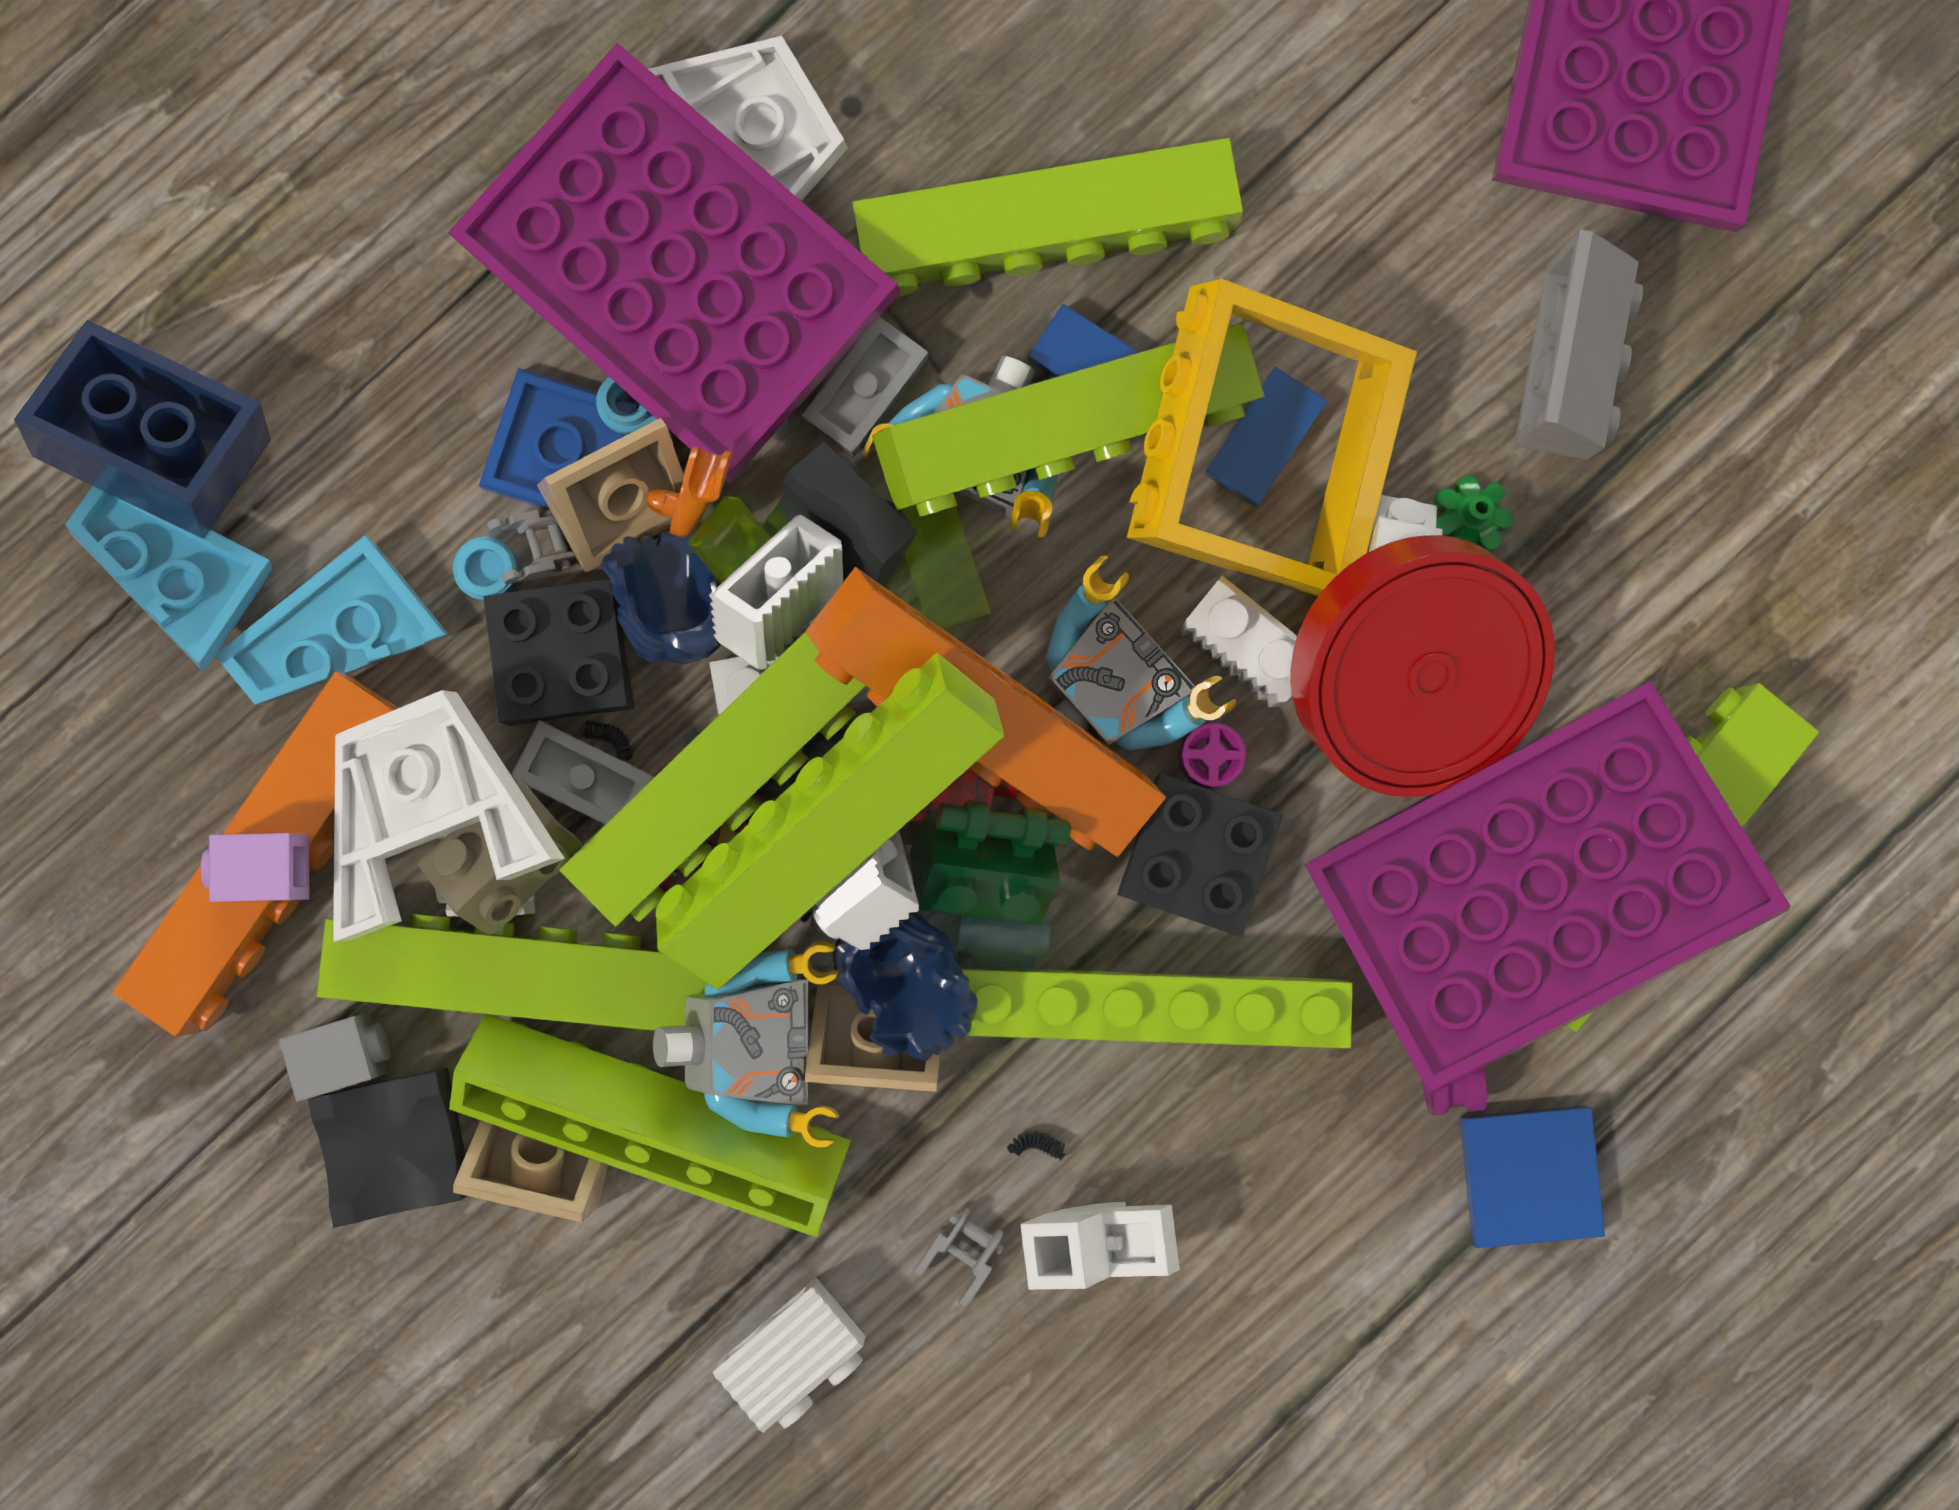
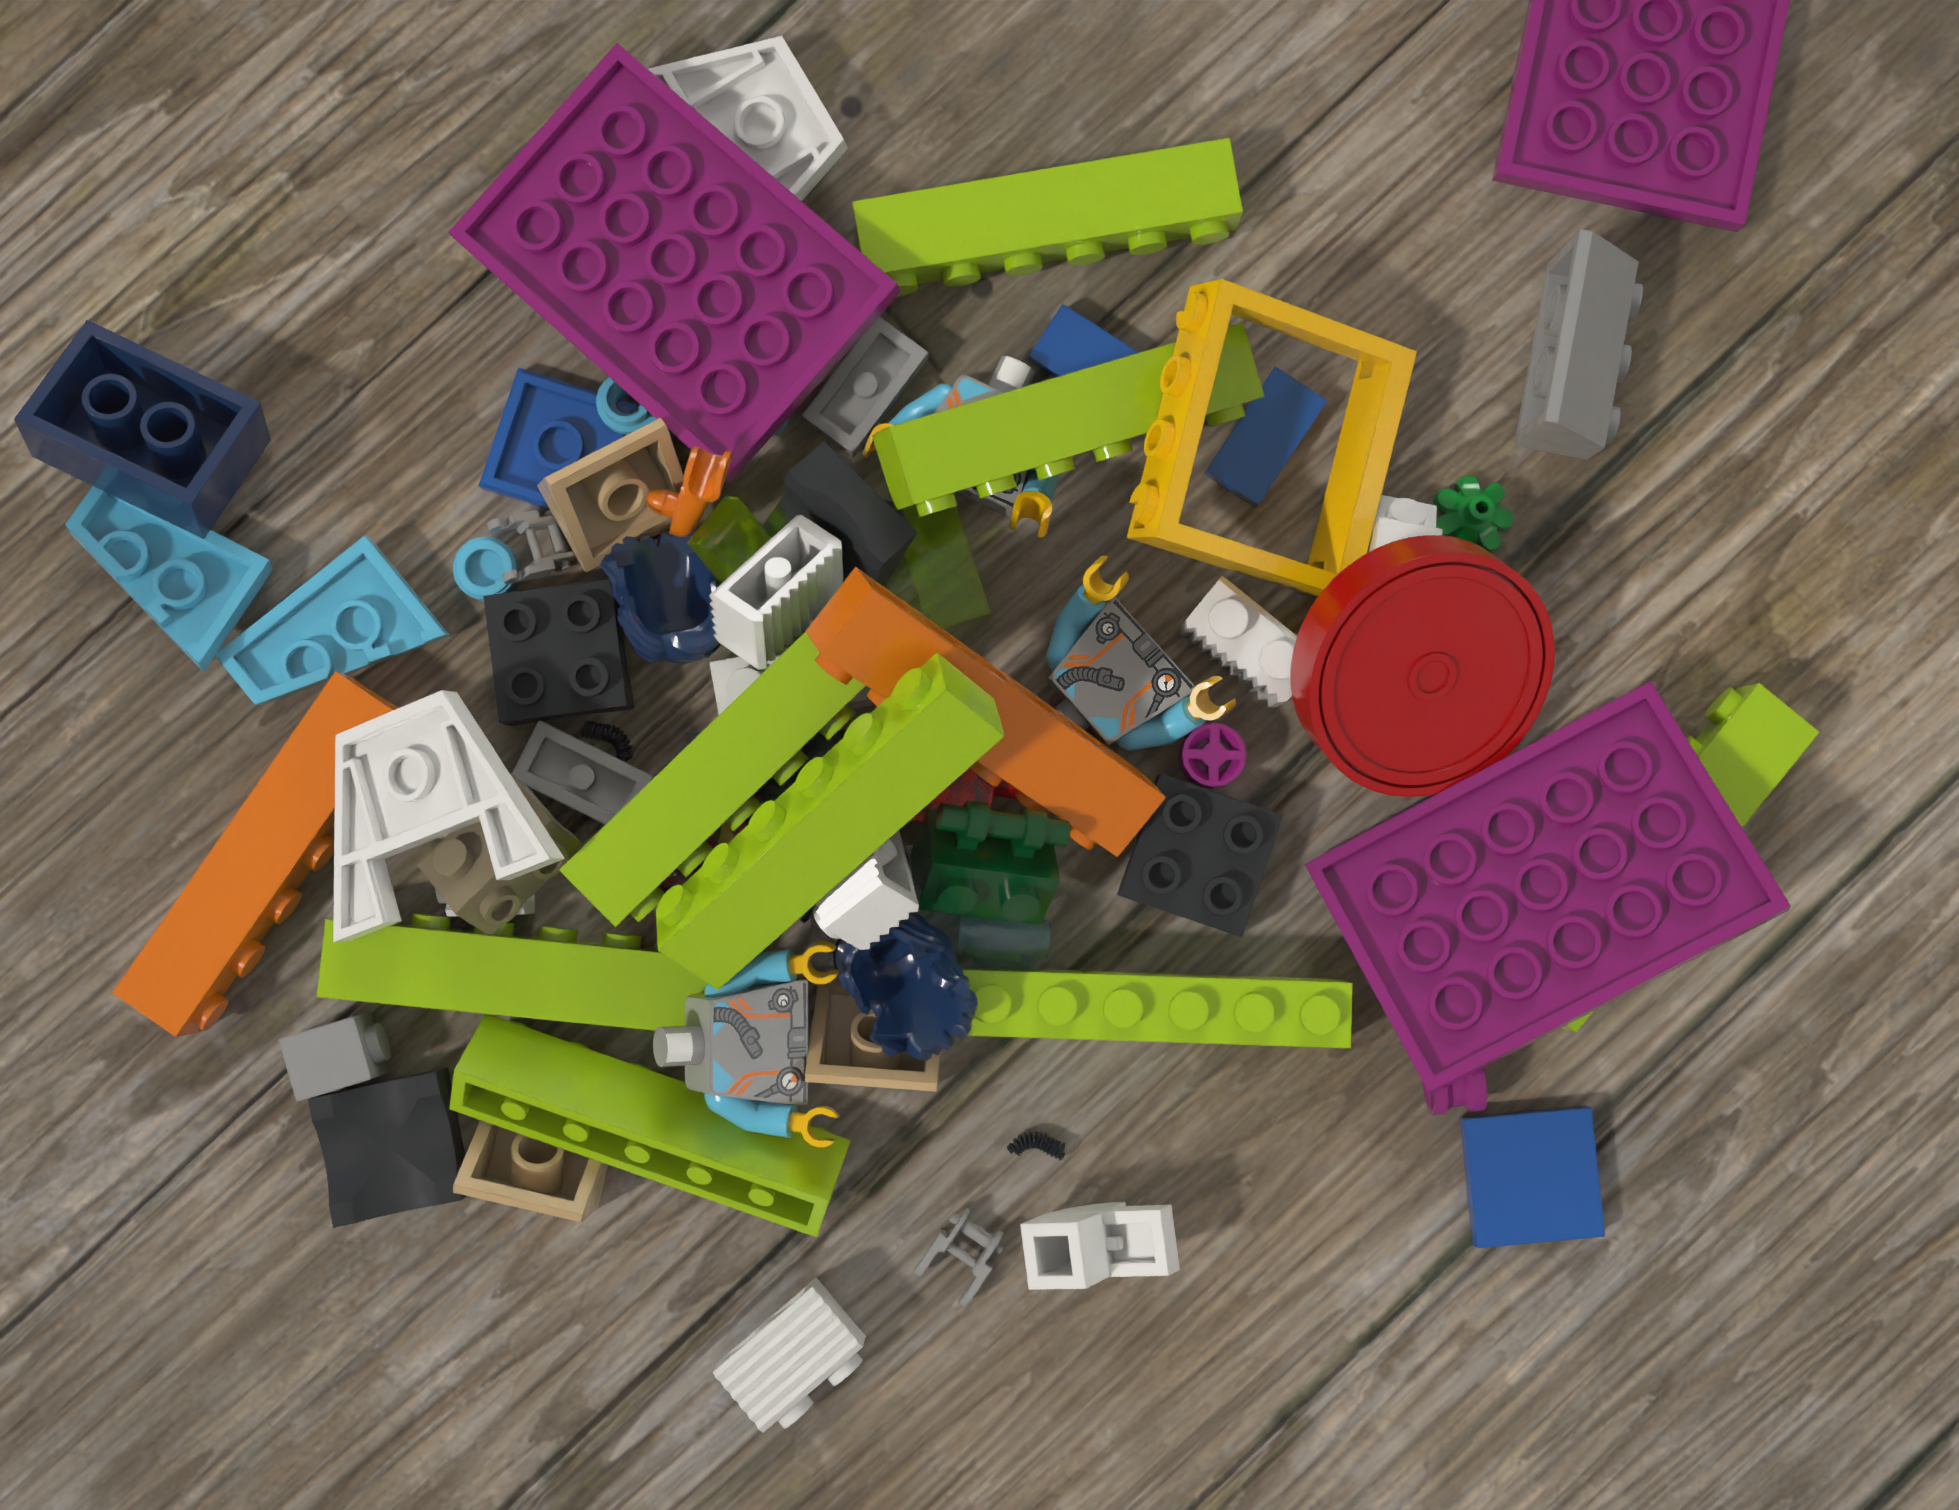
(256, 867): lavender brick -> none

